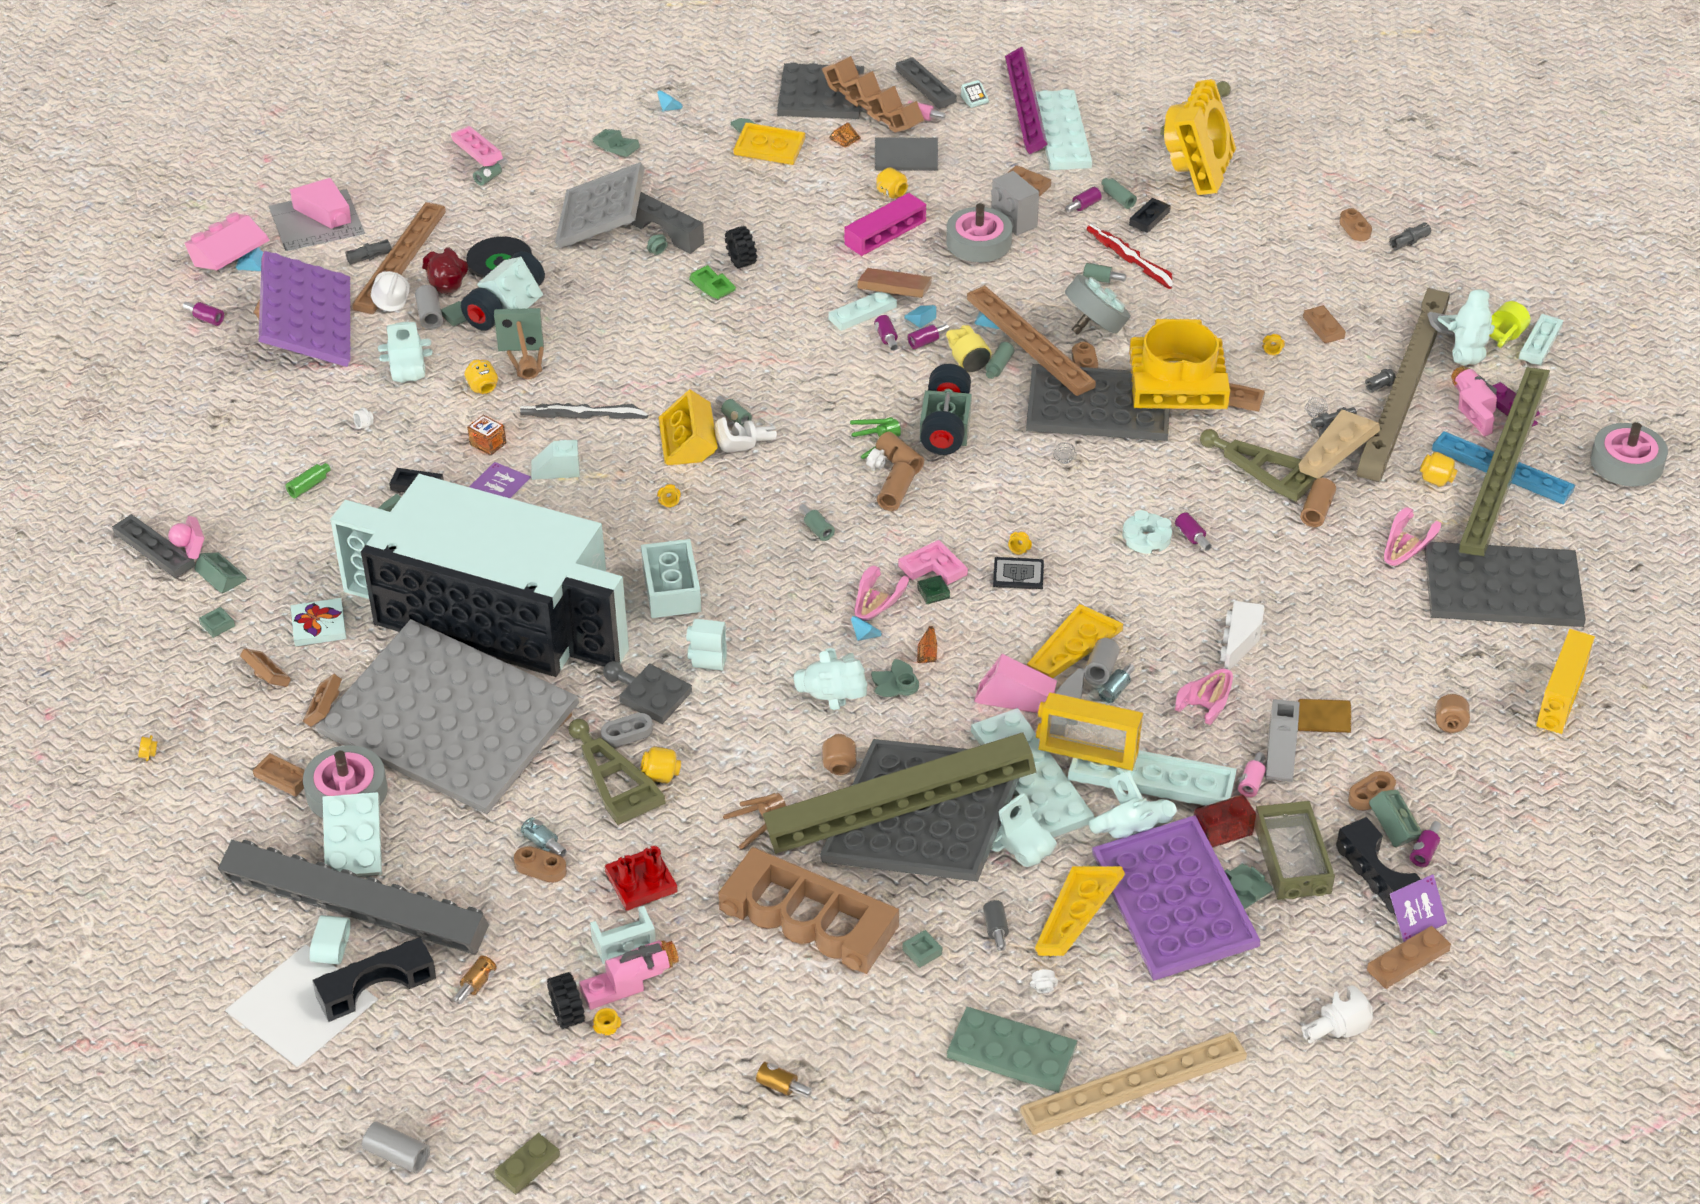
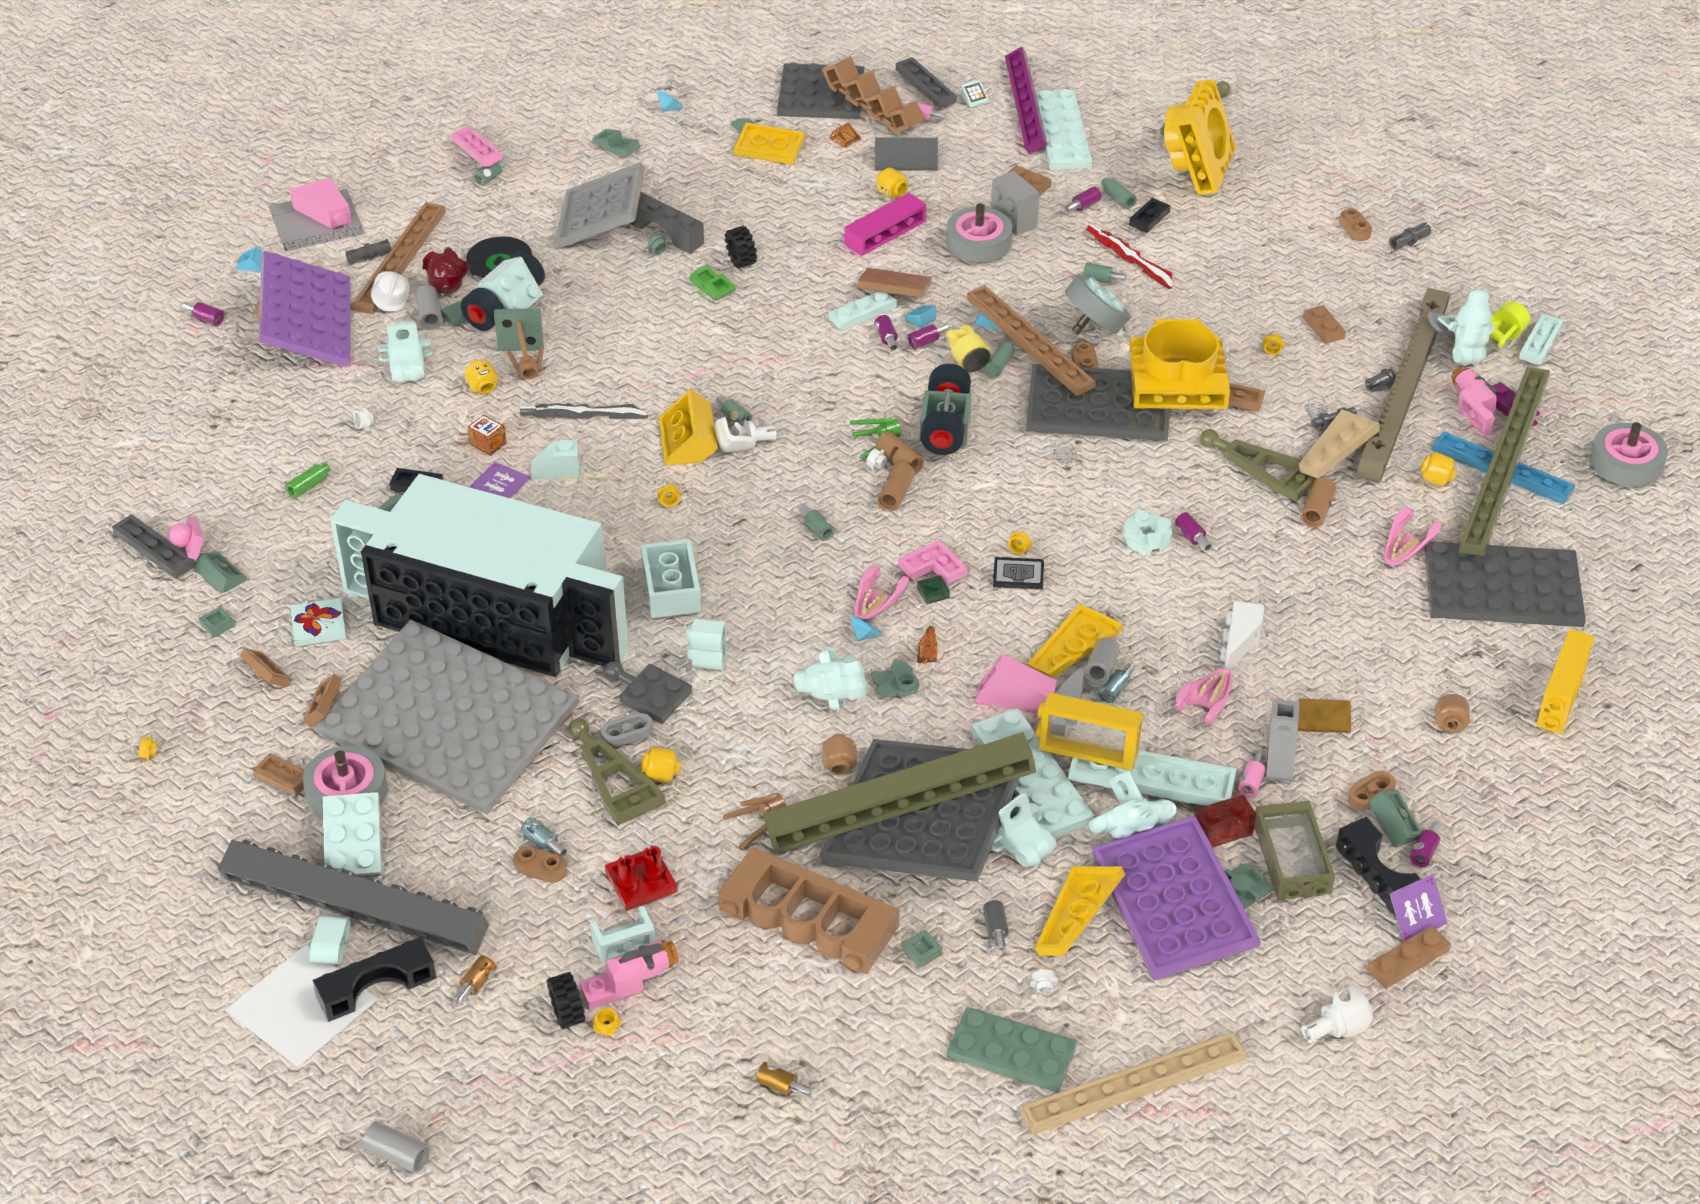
(225, 241): bright pink slope -> none
(527, 1163): olive plate -> none

